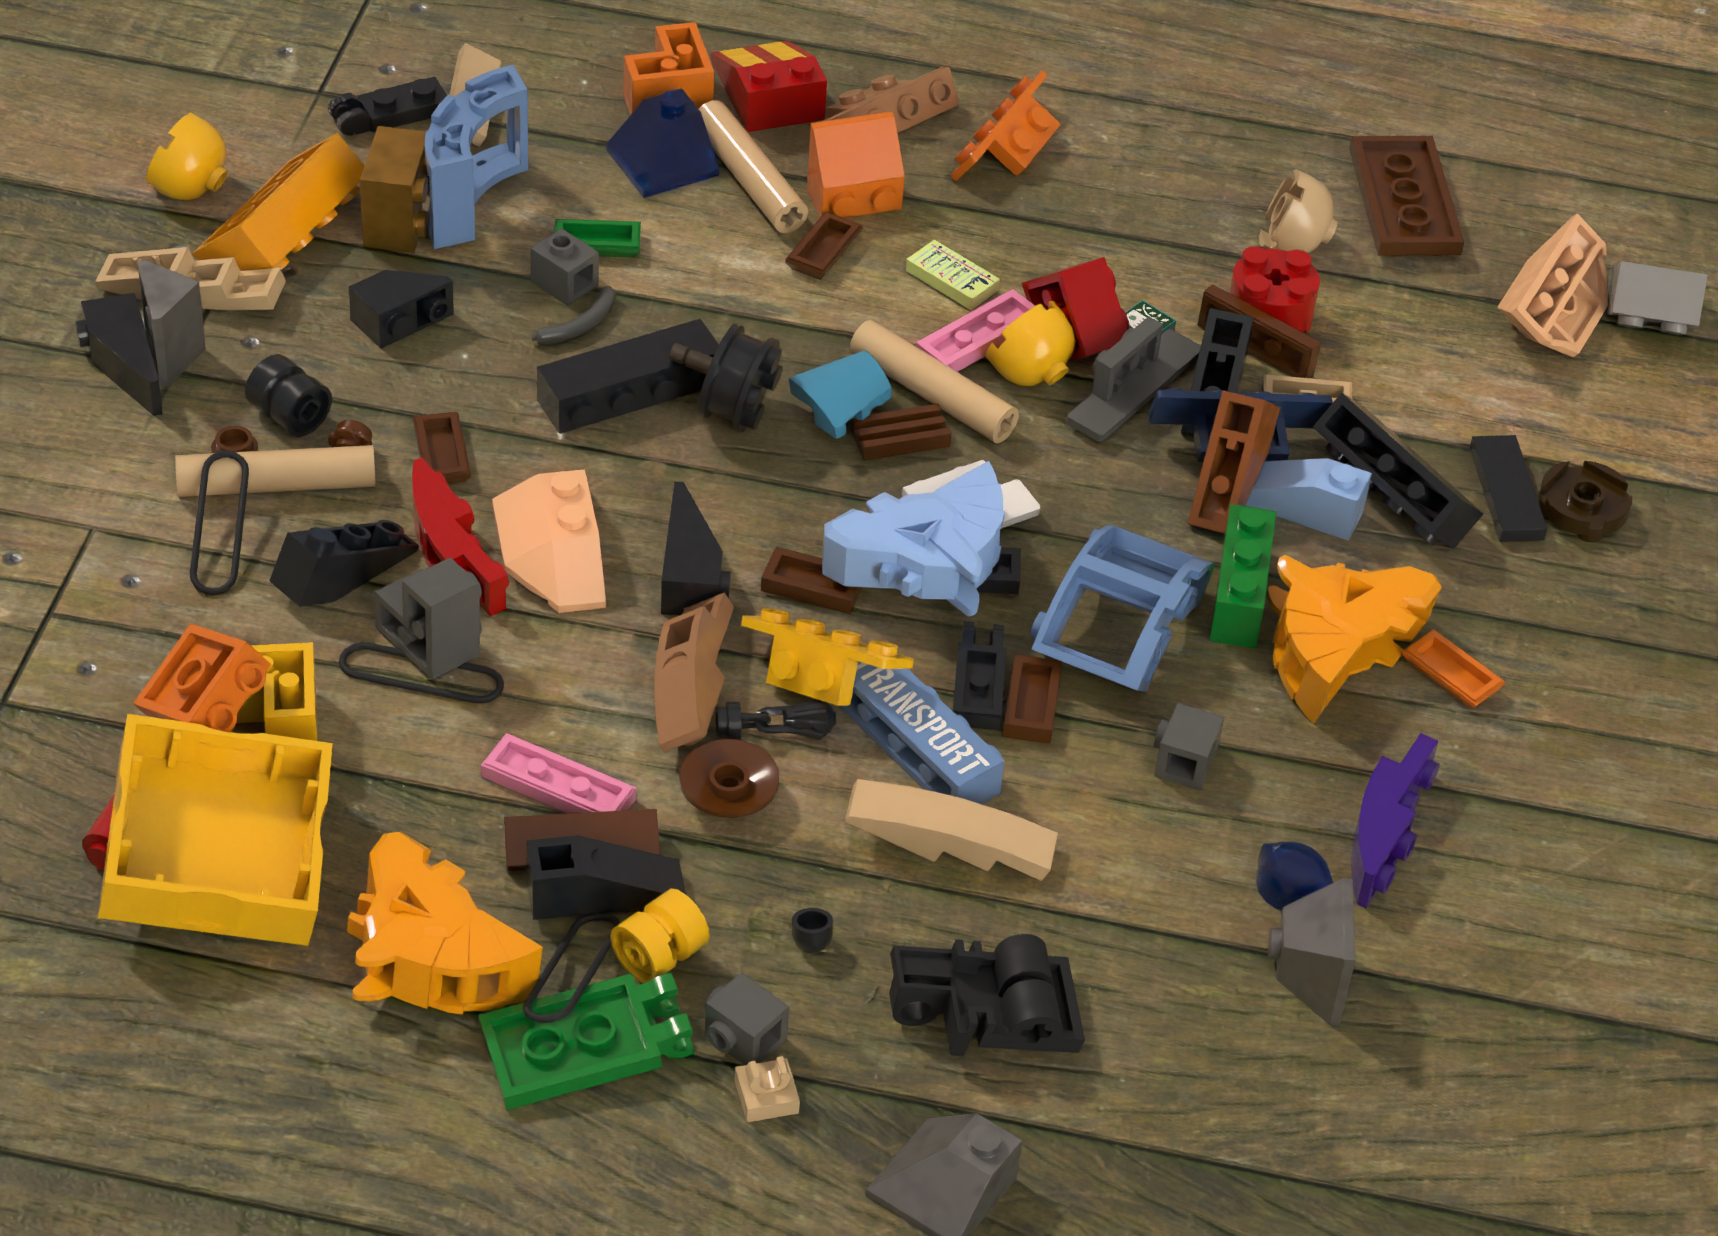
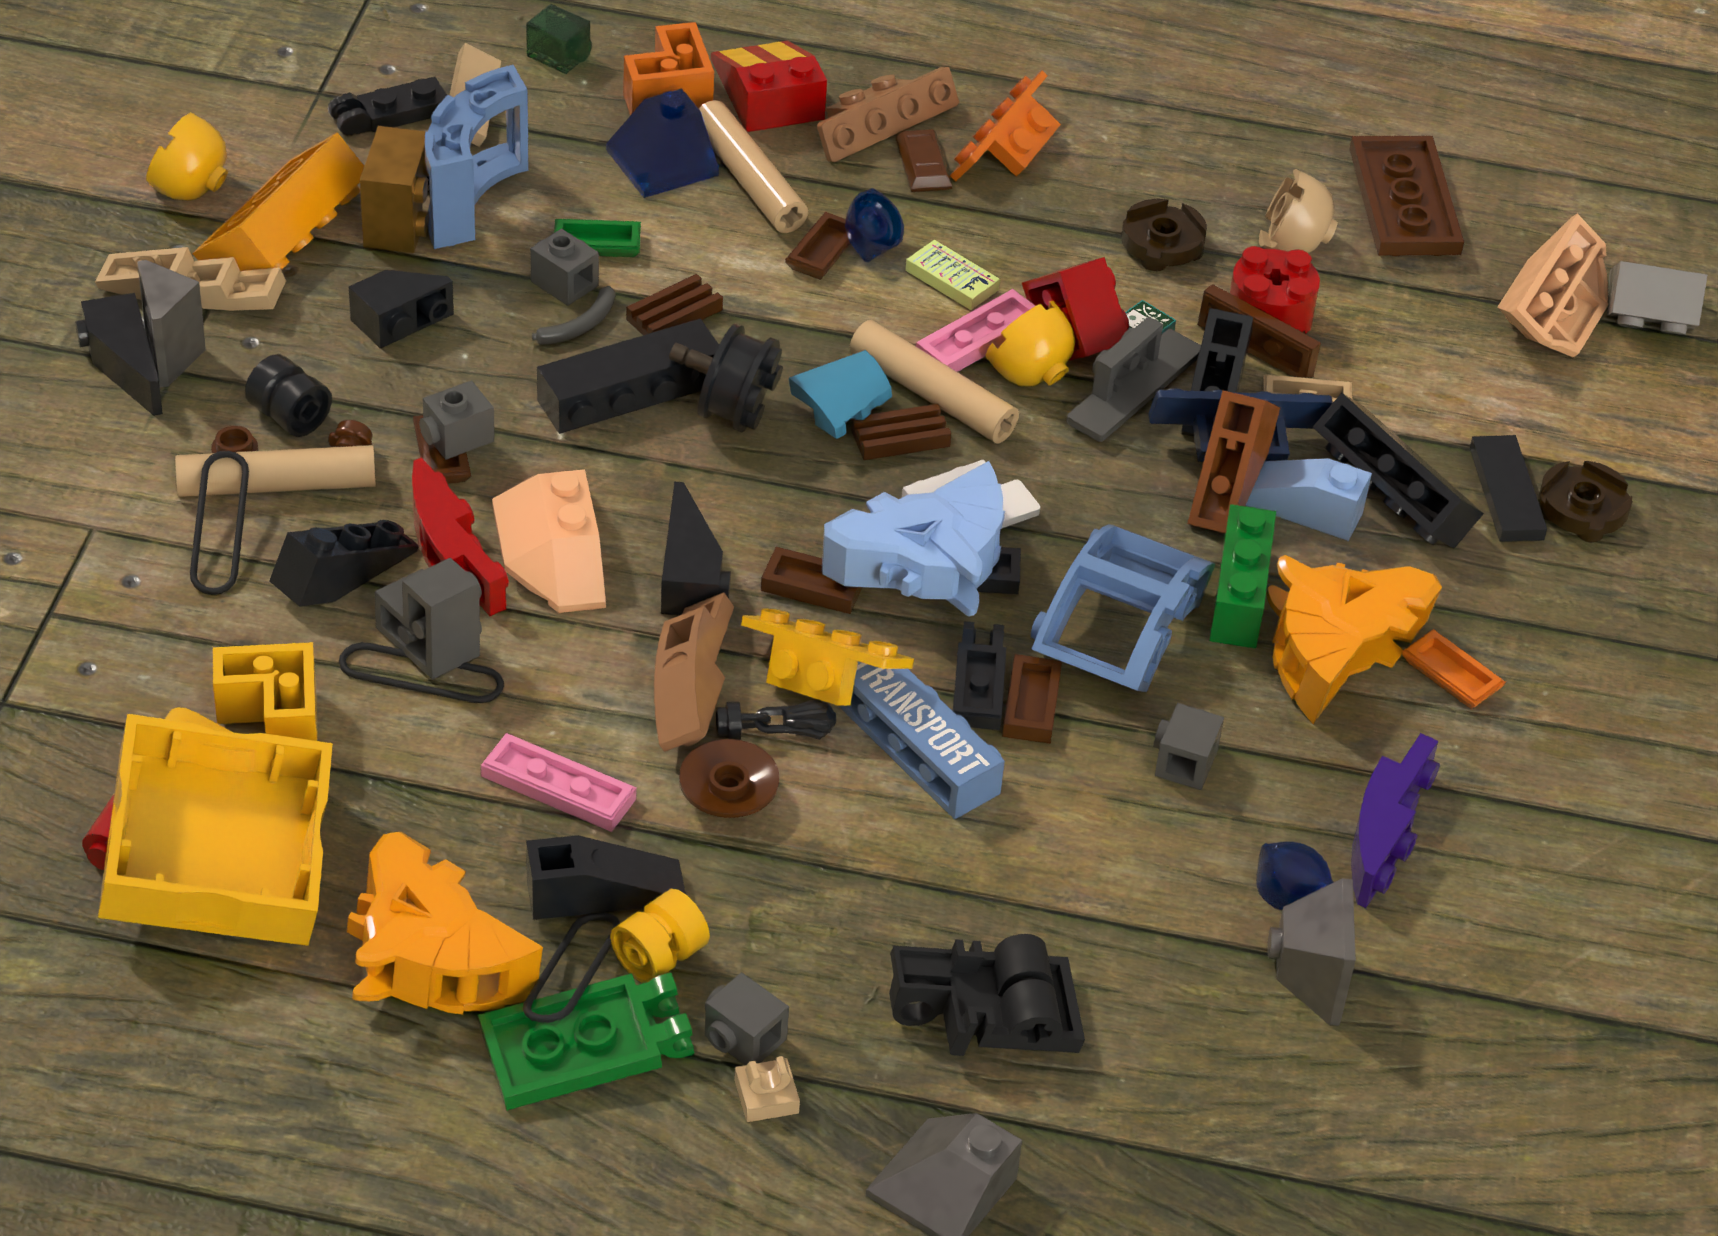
(204, 680): orange plate -> none
(457, 420): none -> dark grey brick
(558, 38): none -> clear green brick
(625, 828): reddish brown tile -> none
(670, 304): none -> reddish brown tile
(812, 929): black hinge -> none
(855, 166): orange slope -> none
(873, 224): none -> clear blue hat
(923, 161): none -> reddish brown tile
(945, 823): tan slope -> none
(1180, 236): none -> dark brown plate

